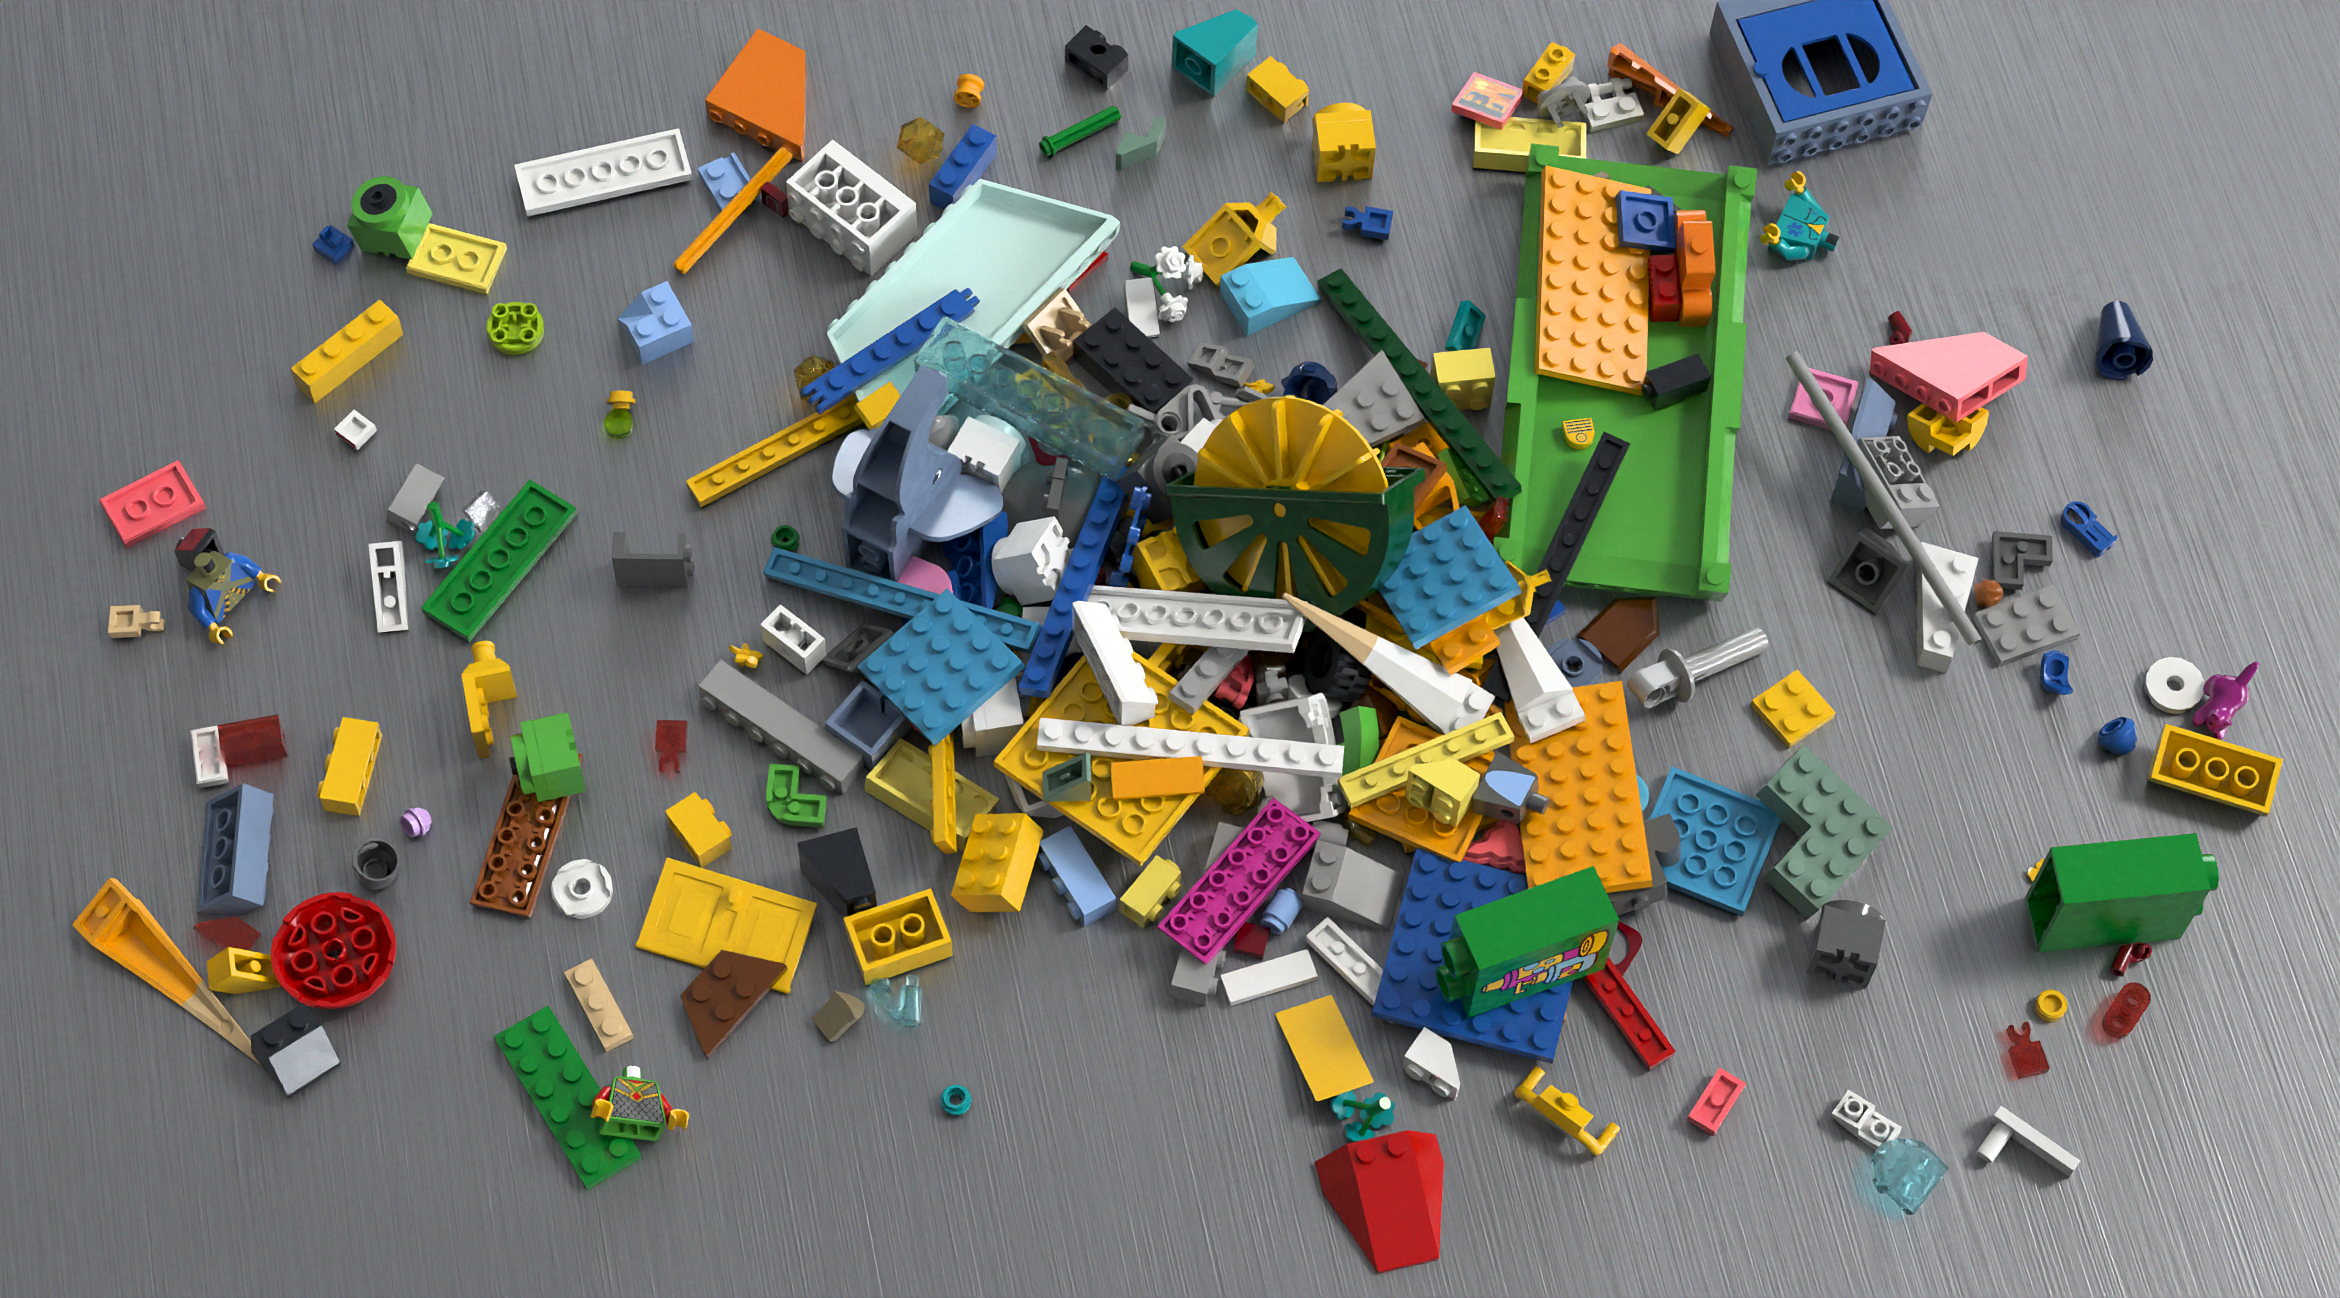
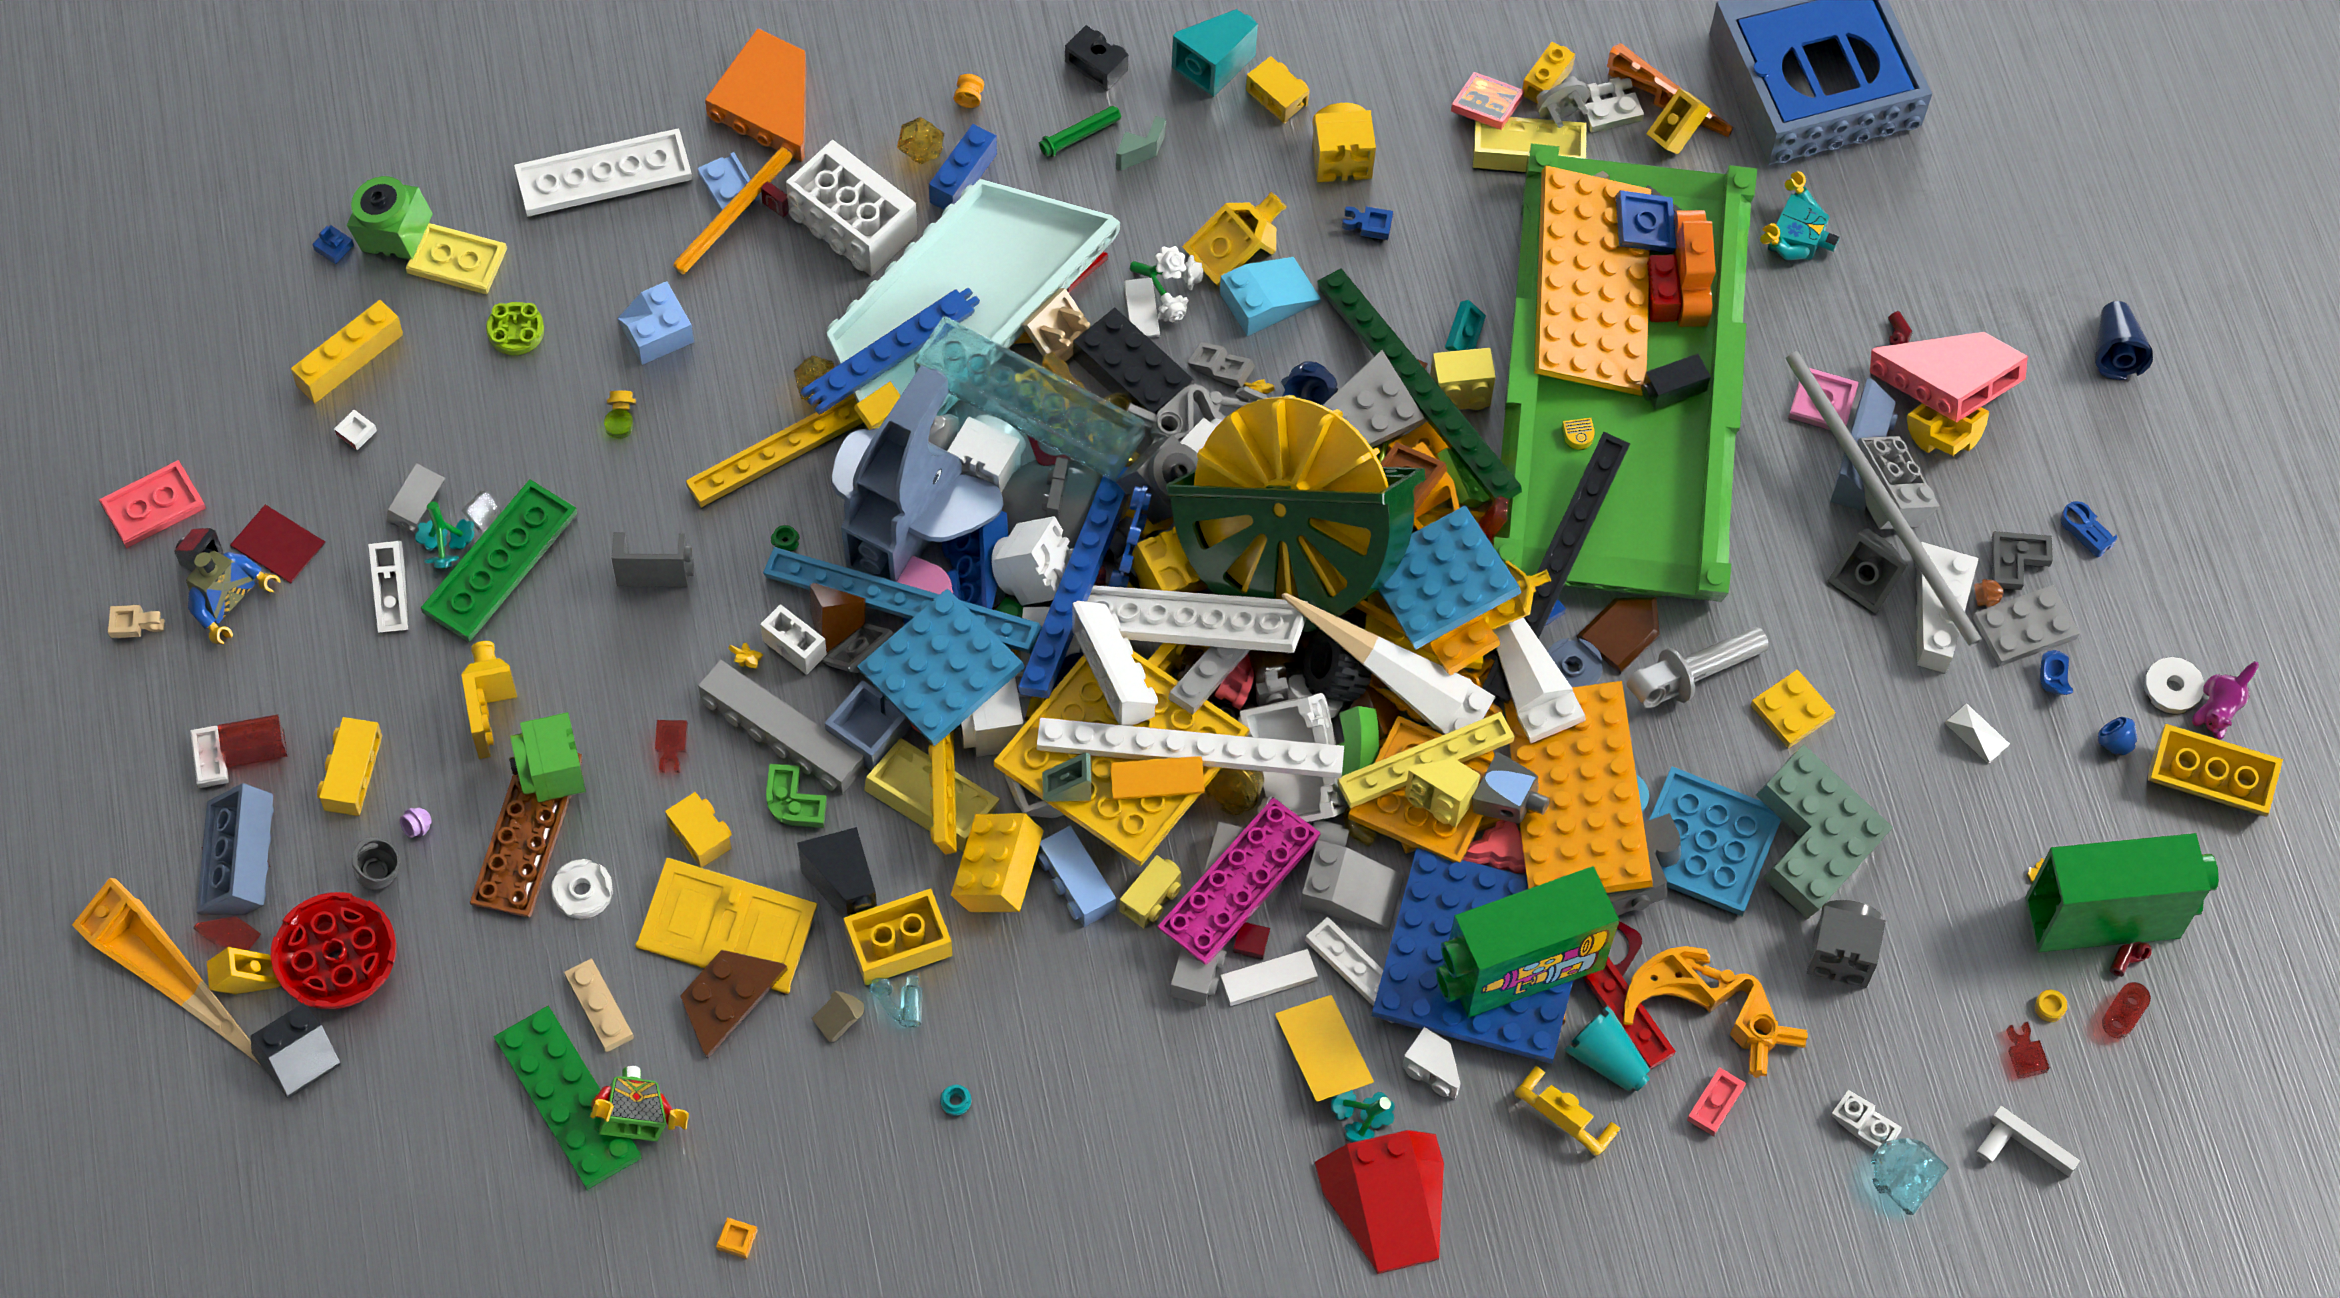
(277, 543): none -> dark red window
(736, 1238): none -> light orange tile
(835, 613): none -> reddish brown slope
(1281, 910): light blue brick -> none
(1610, 1052): none -> teal cone
(1689, 985): none -> light orange piece
(1977, 733): none -> white slope

